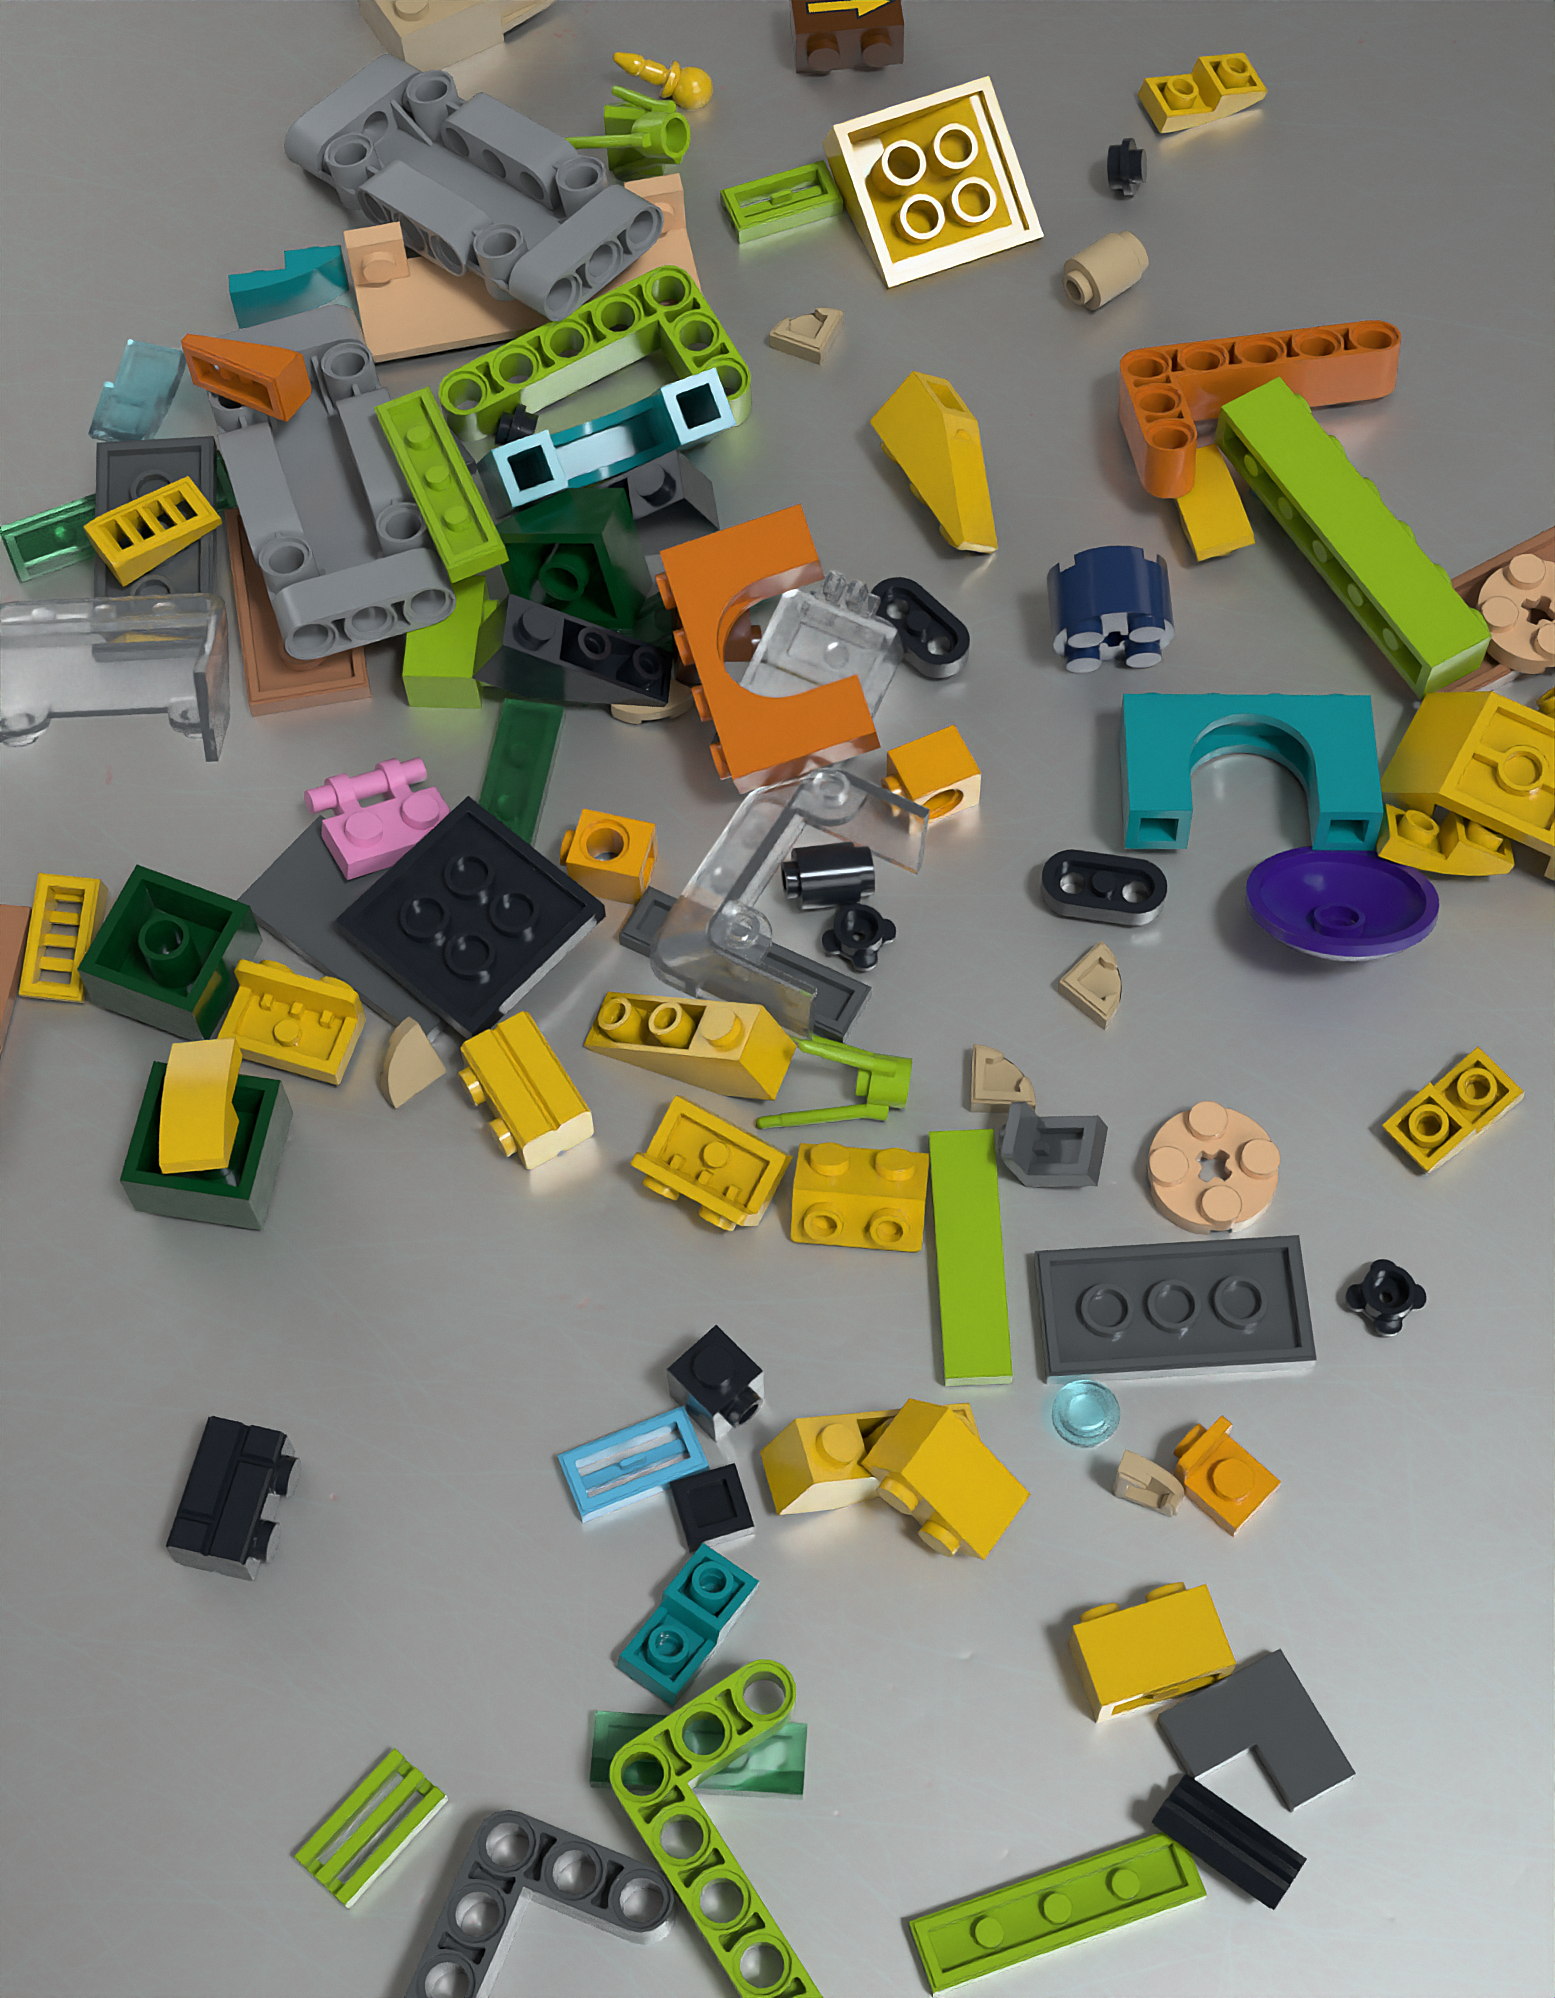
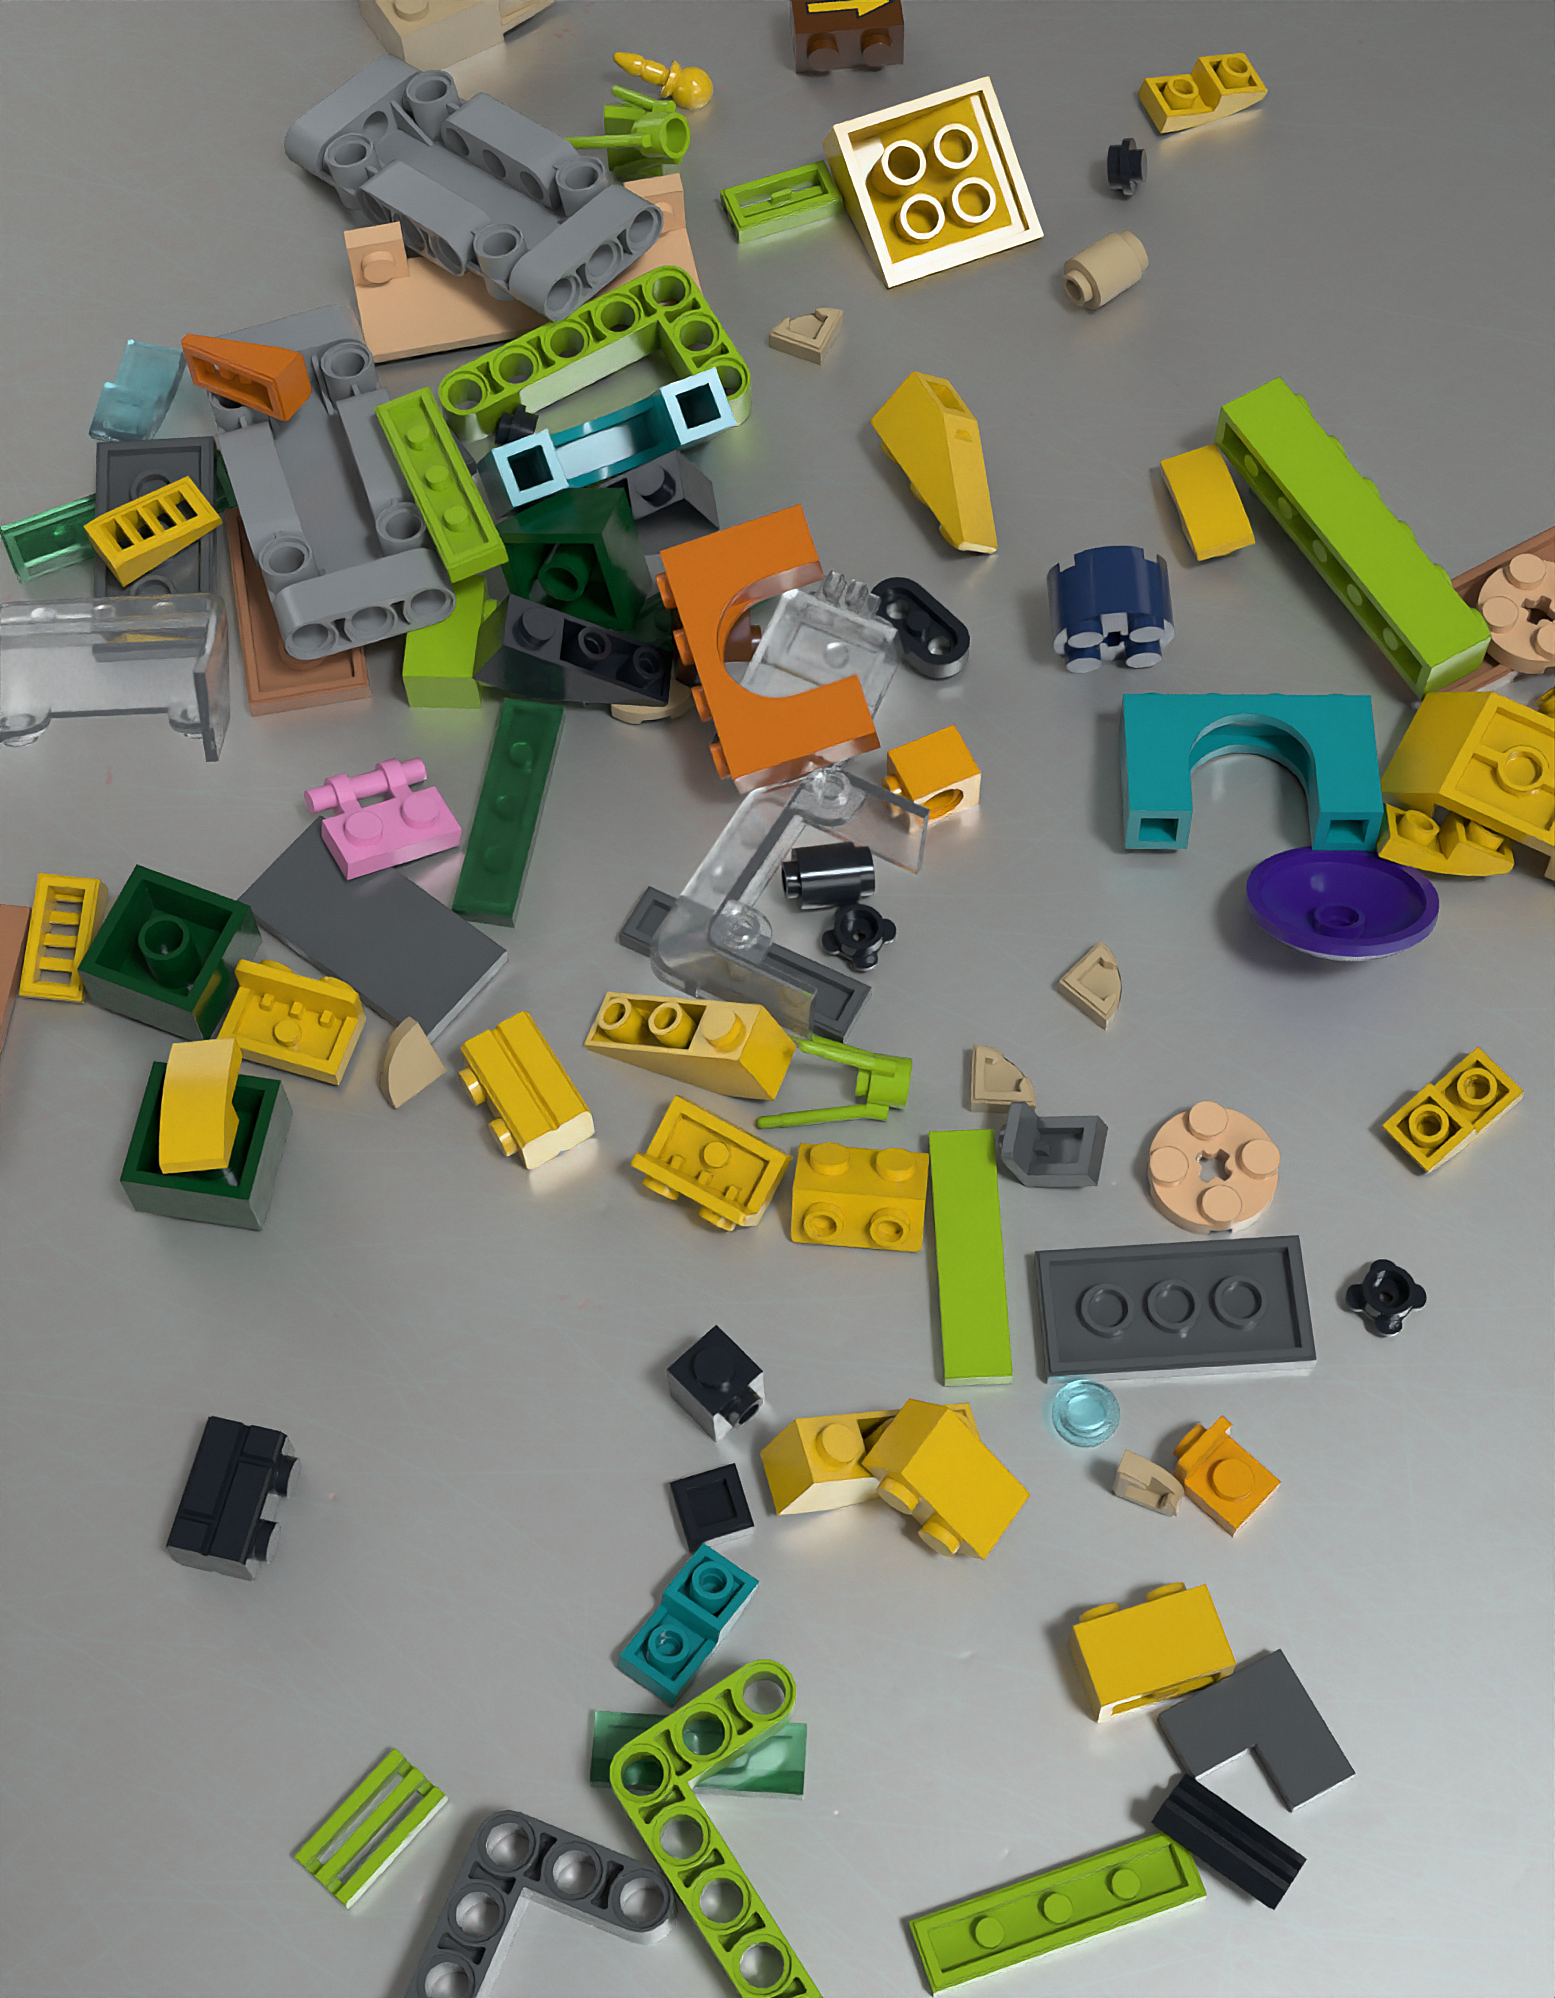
(307, 282): teal slope -> none
(471, 918): black plate -> none
(617, 879): light orange brick -> none
(644, 1486): medium azure tile -> none
(1103, 886): black plate -> none
(1189, 382): orange beam -> none

